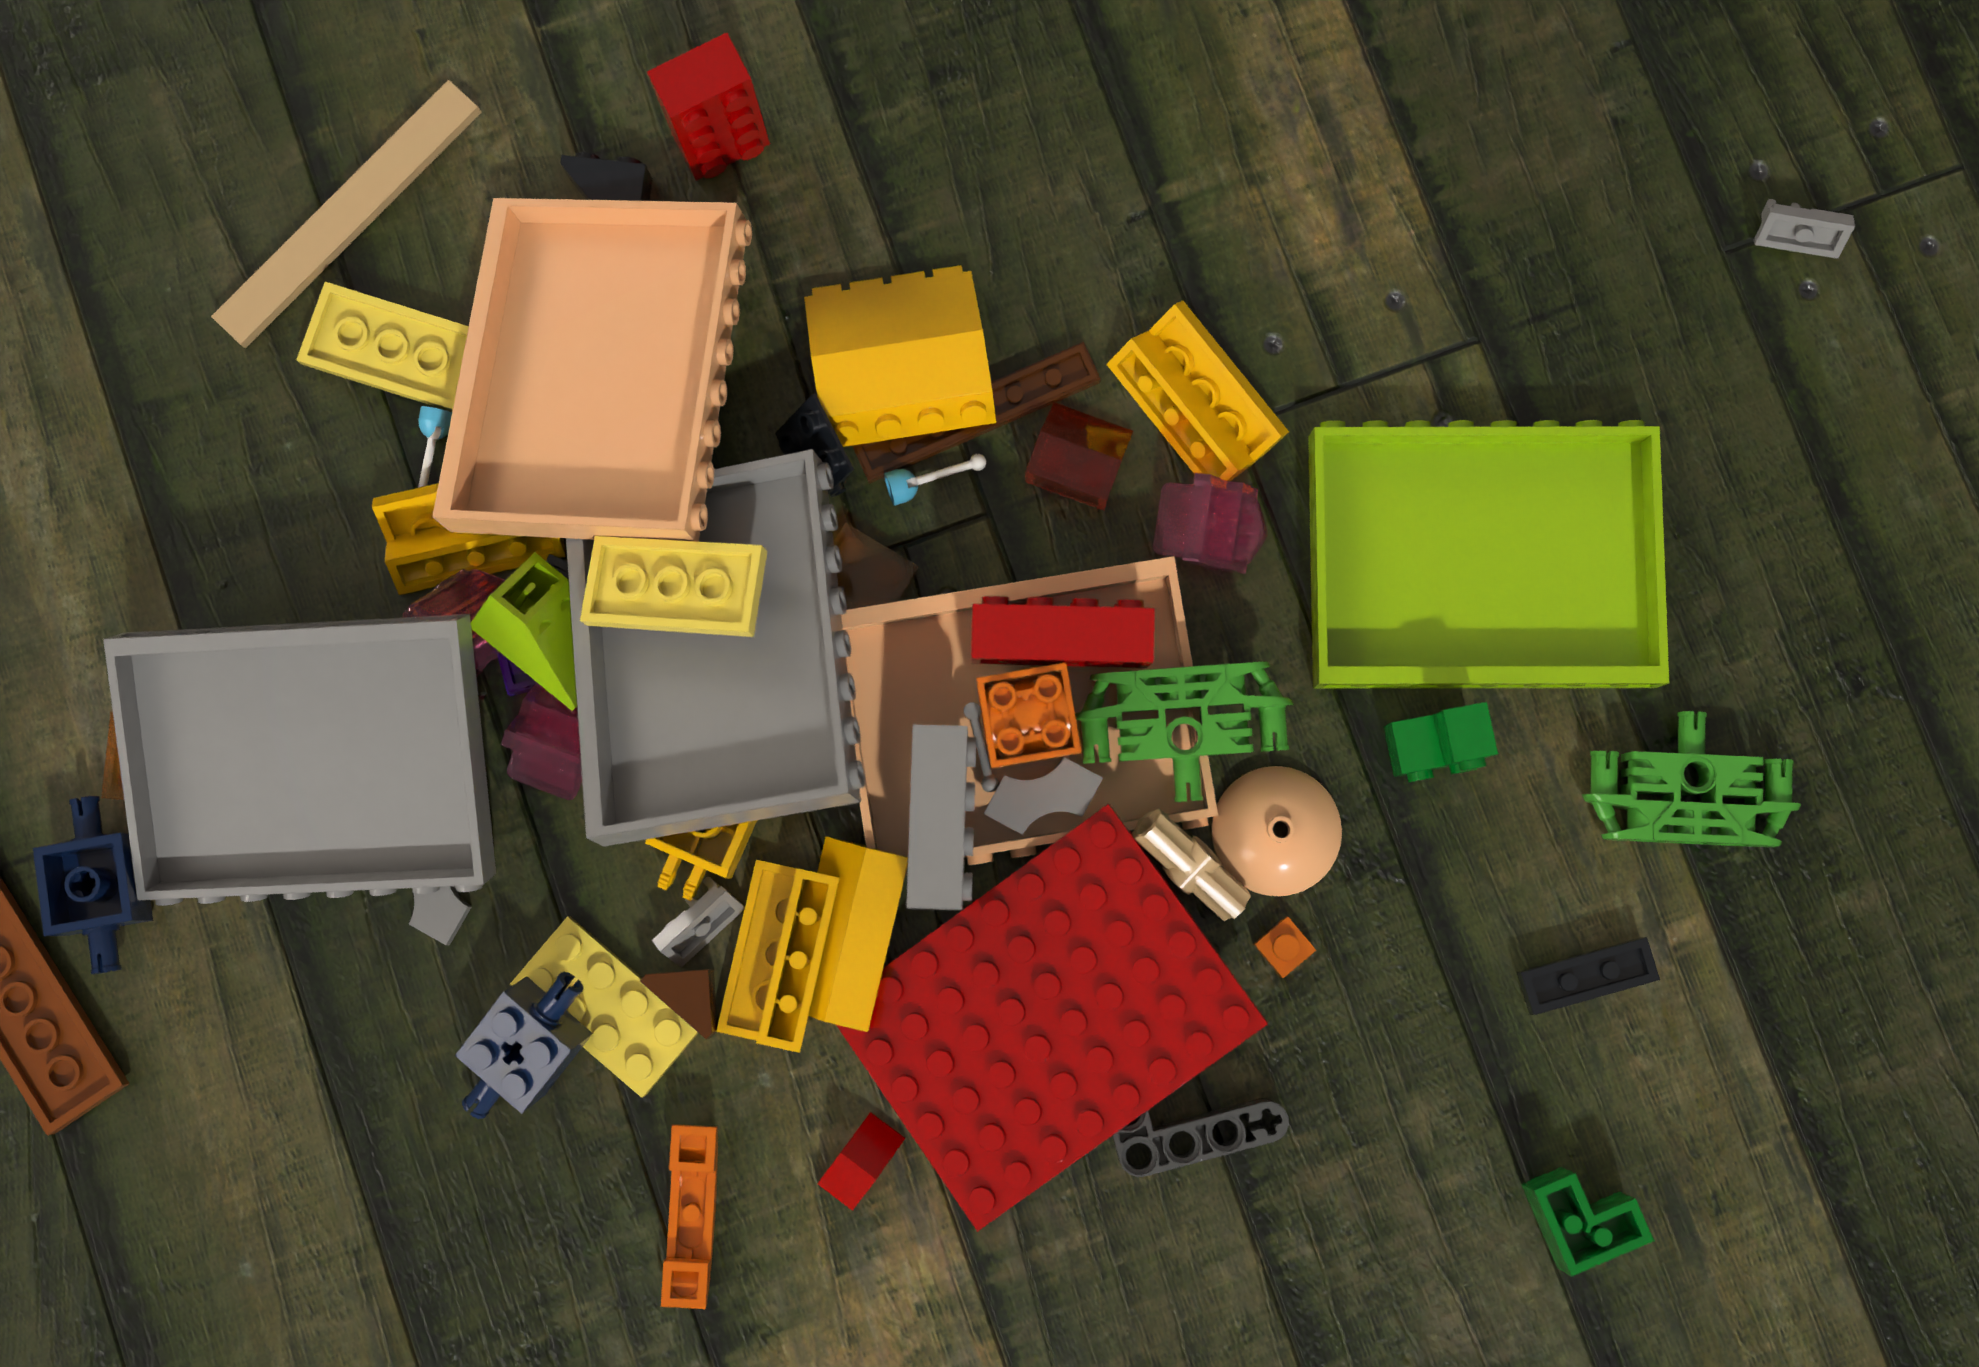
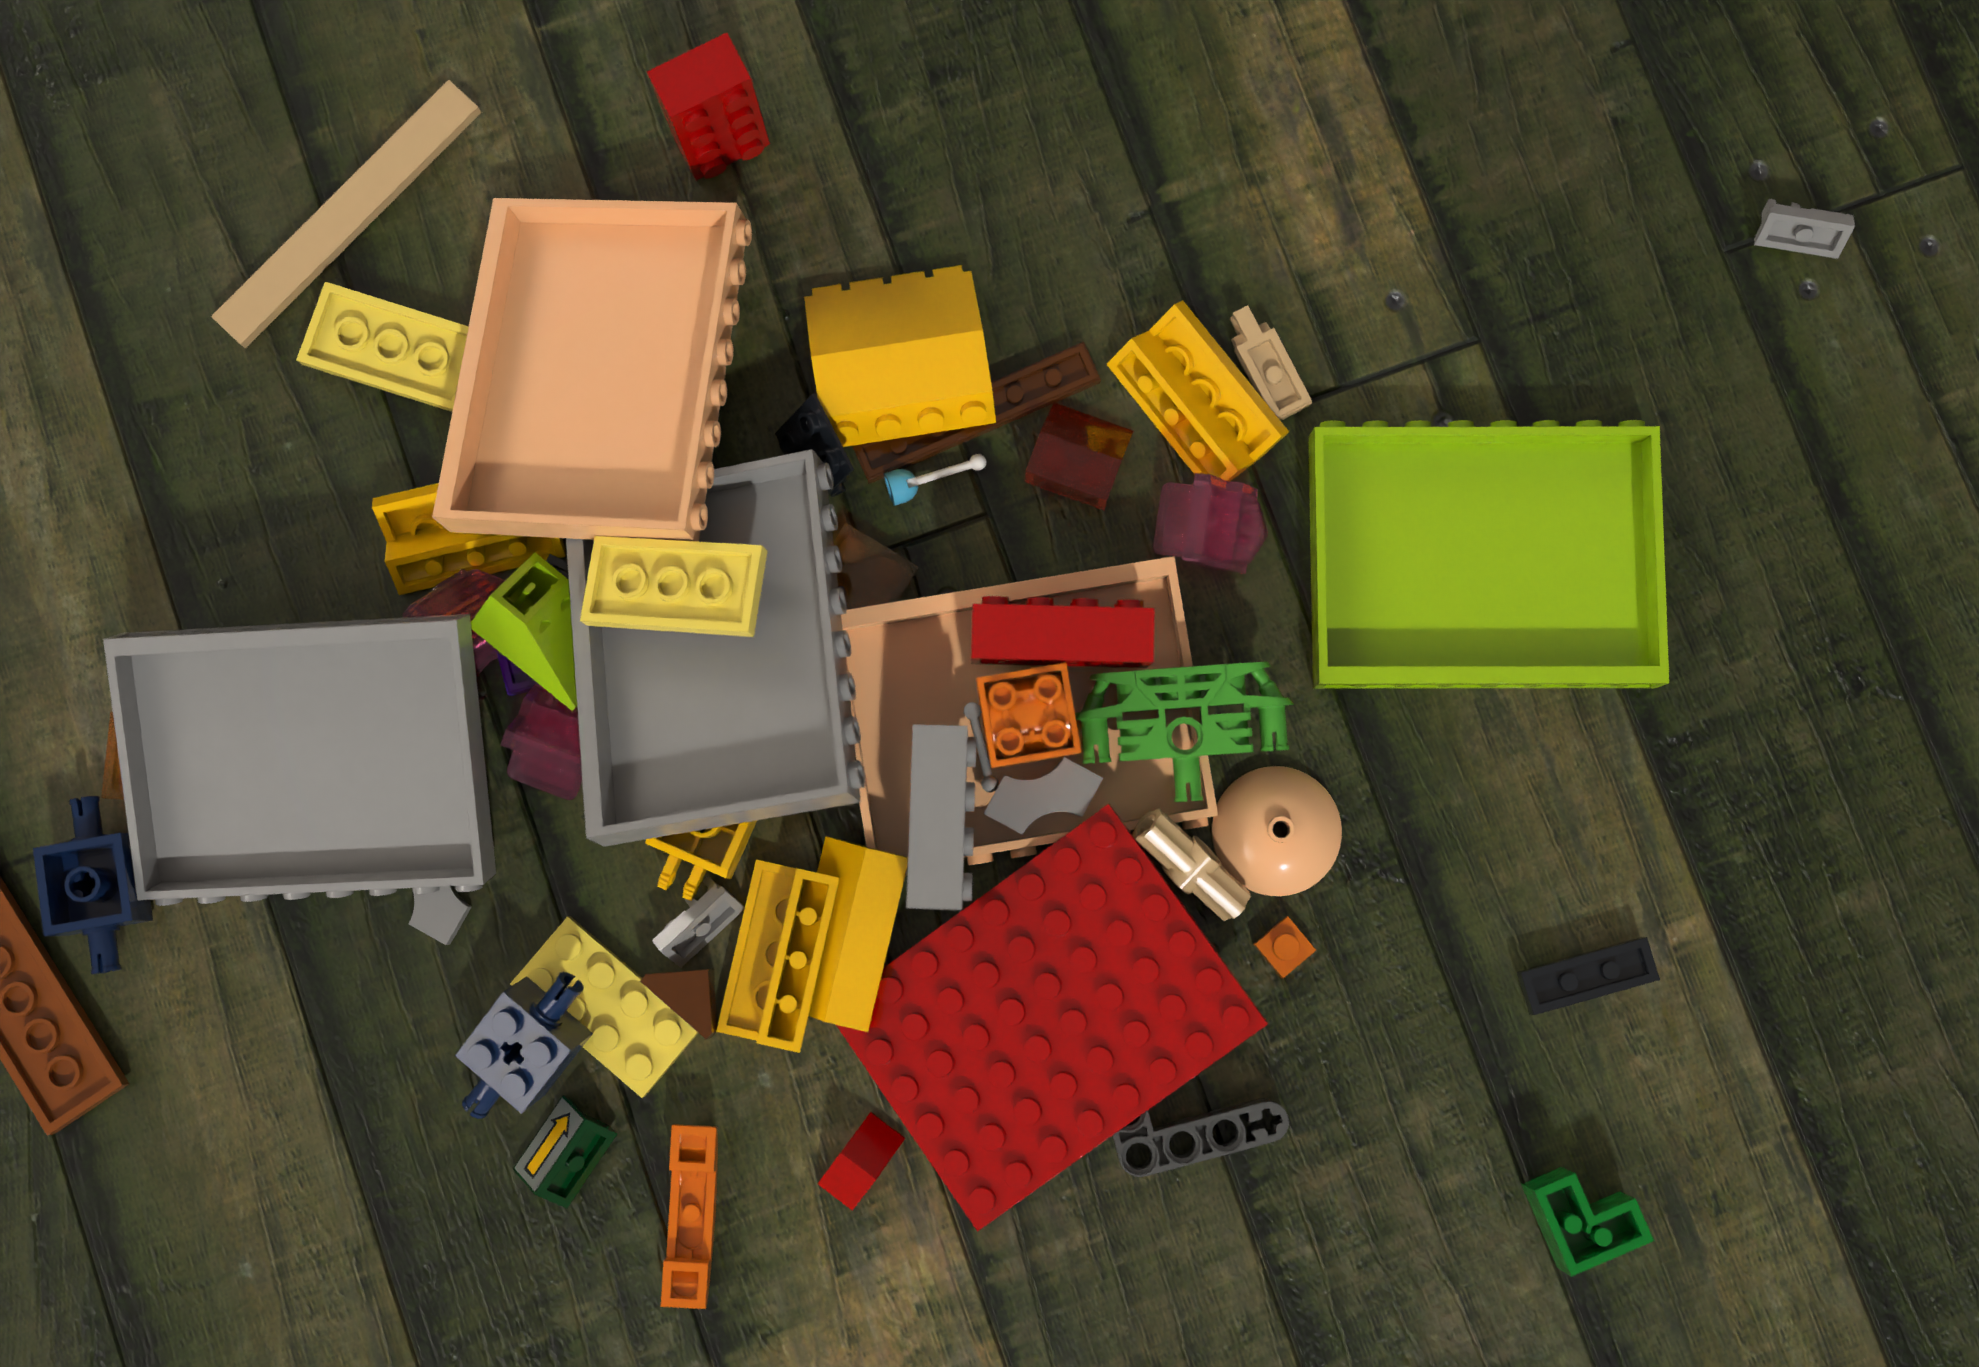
(434, 425): medium azure hinge -> none
(563, 1153): none -> panel
(608, 179): black slope -> none
(1268, 365): none -> tan hinge
(1450, 738): green brick -> none
(1691, 822): bright green piece -> none

